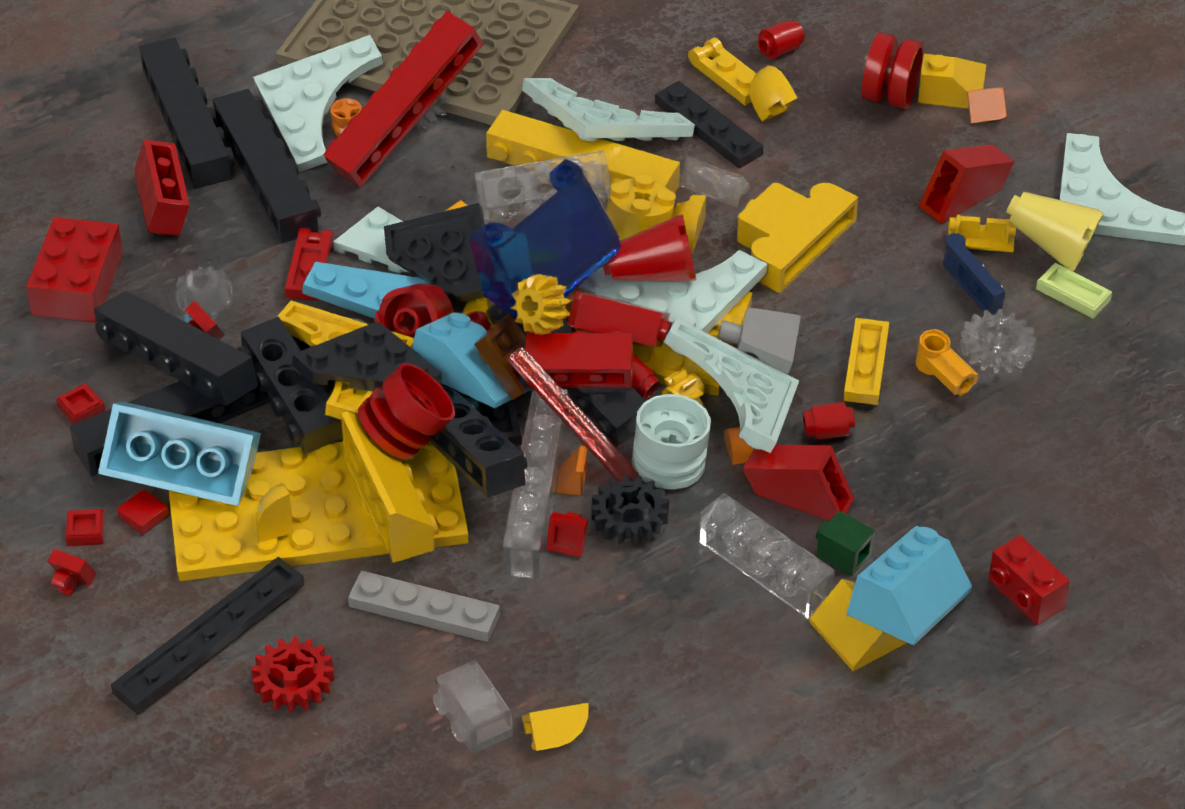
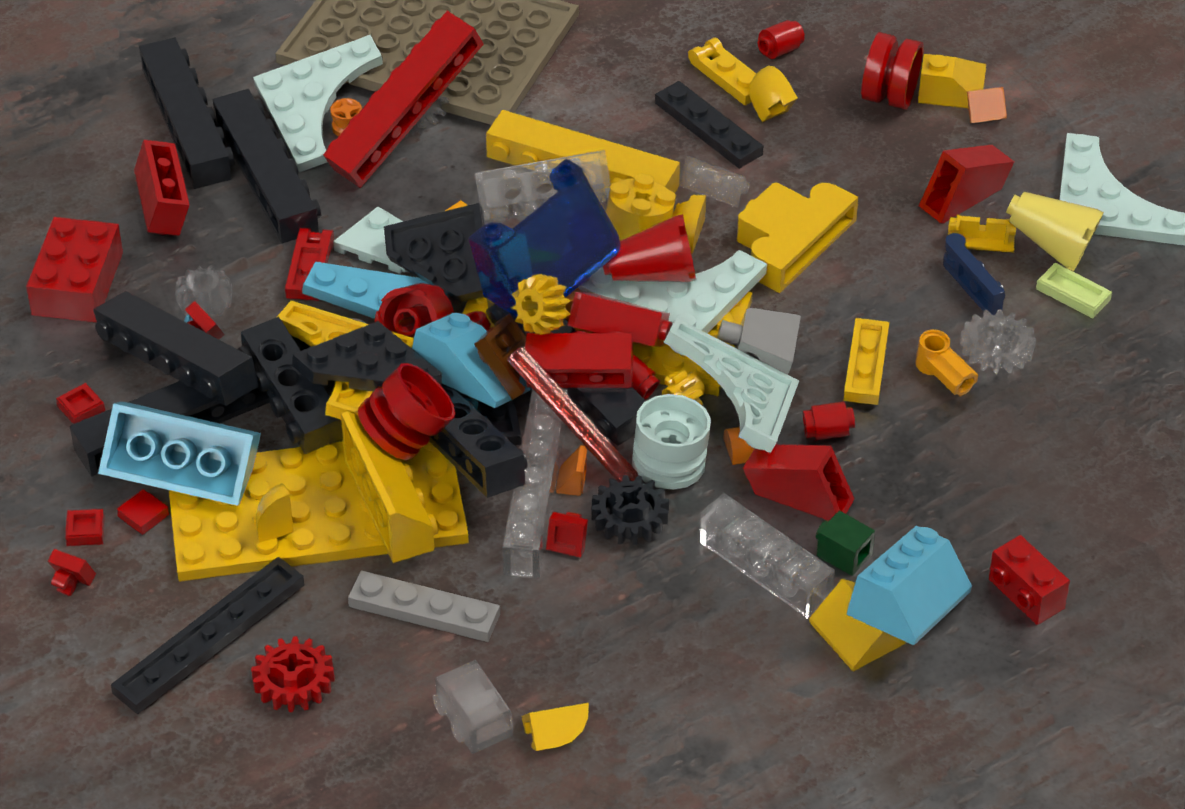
(602, 119): light aqua plate -> none

